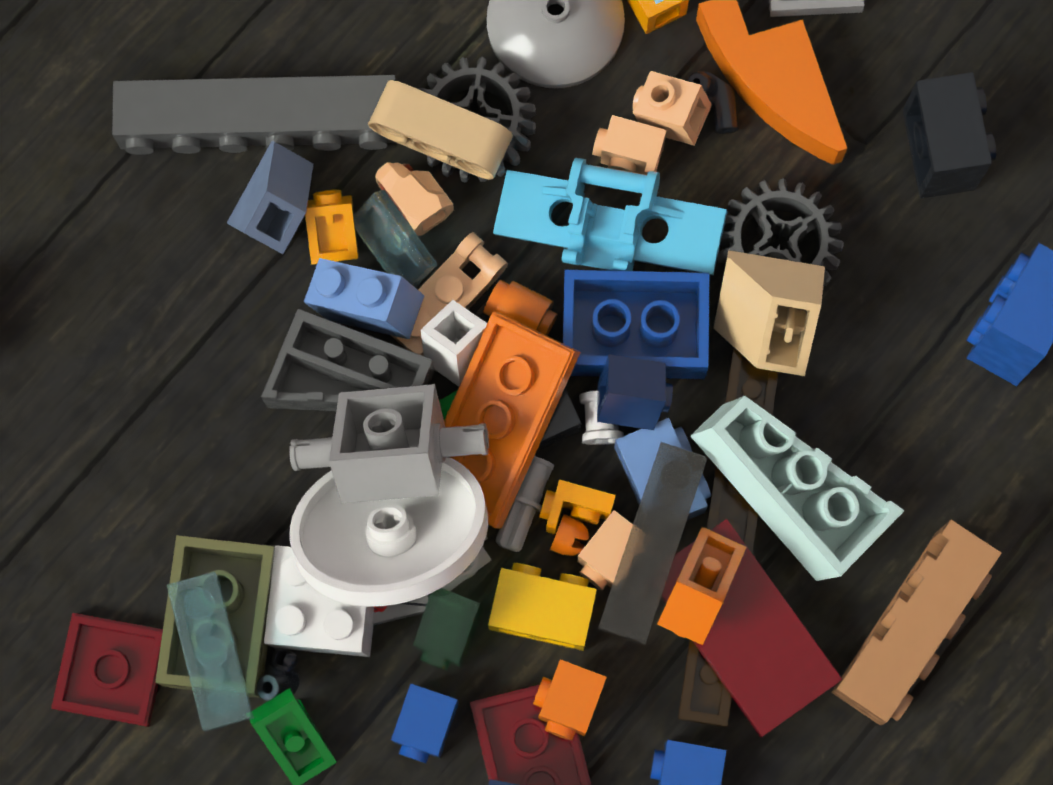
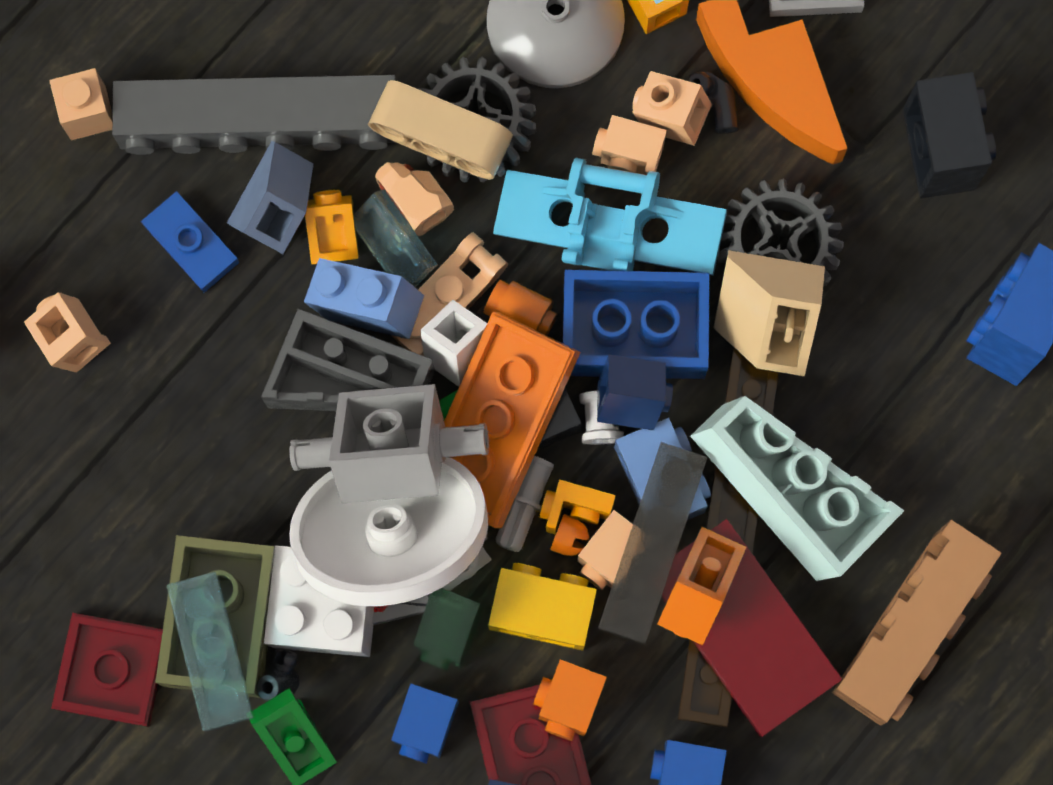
(65, 332): none -> light nougat brick
(82, 104): none -> light nougat brick
(190, 241): none -> blue plate

